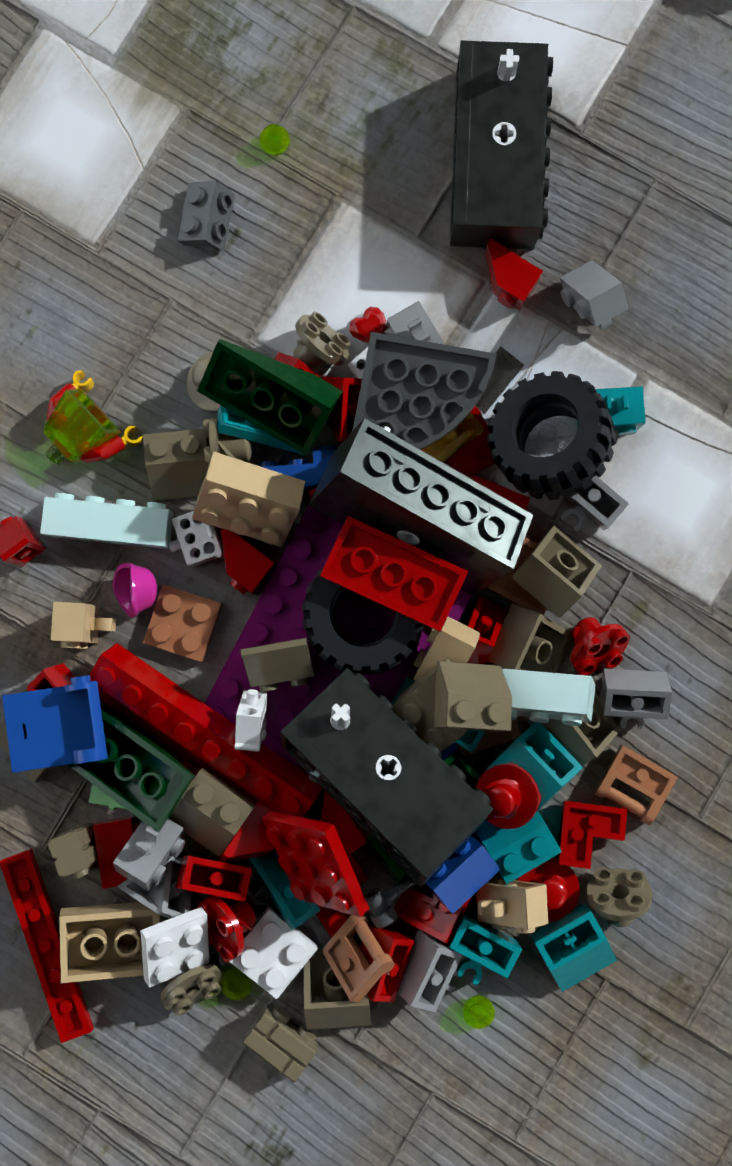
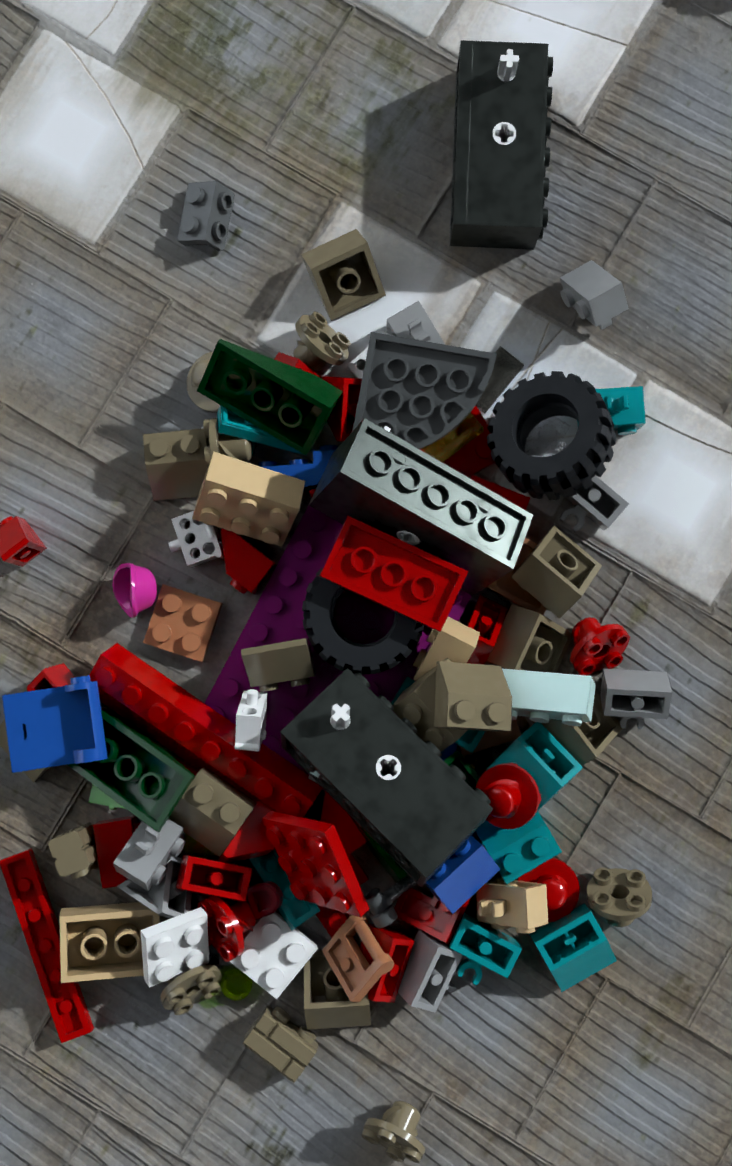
(78, 624): tan brick -> none
(80, 427): clear neon green torso -> none
(107, 522): light aqua brick -> none
(264, 898): none -> dark red tile
(274, 140): clear neon green plate -> none
(344, 274): none -> dark tan slope
(371, 321): red rock -> none
(396, 1132): none -> dark tan plate
(478, 1011): clear neon green plate -> none
(510, 275): red slope -> none
(583, 822): red plate -> none
(640, 775): nougat plate -> none

